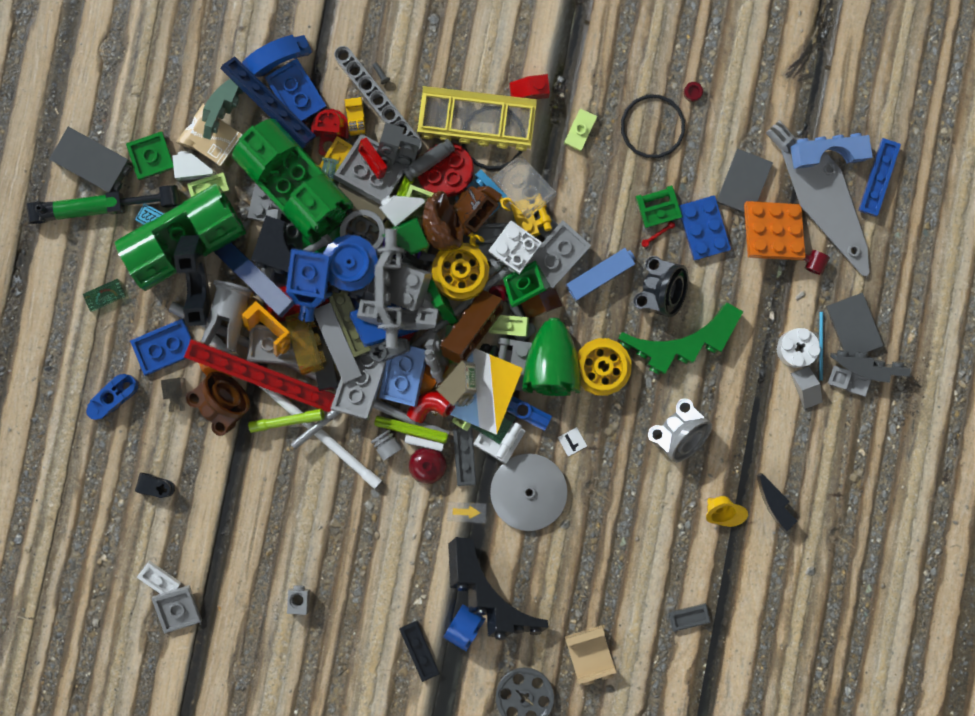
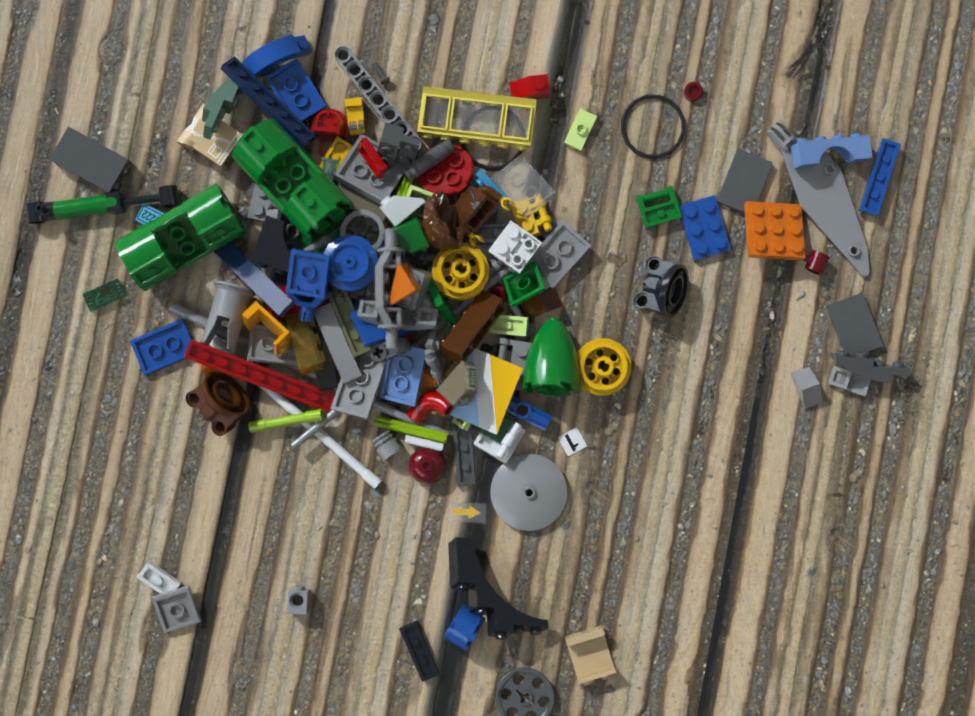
(100, 408): blue piece -> none
(150, 155): green plate -> none
(151, 485): black piece -> none
(174, 390): clear smoke brick -> none
(190, 167): white slope -> none
(190, 260): black arch -> none
(200, 185): yellowish green plate -> none
(404, 285): none -> orange slope
(601, 274): medium blue brick -> none
(645, 243): red hinge -> none
(662, 353): green arch -> none
(682, 432): light grey piece -> none
(689, 617): dark grey tile -> none
(724, 512): yellow piece -> none
(775, 503): black slope -> none
(808, 351): white brick -> none
(821, 346): medium azure axle -> none

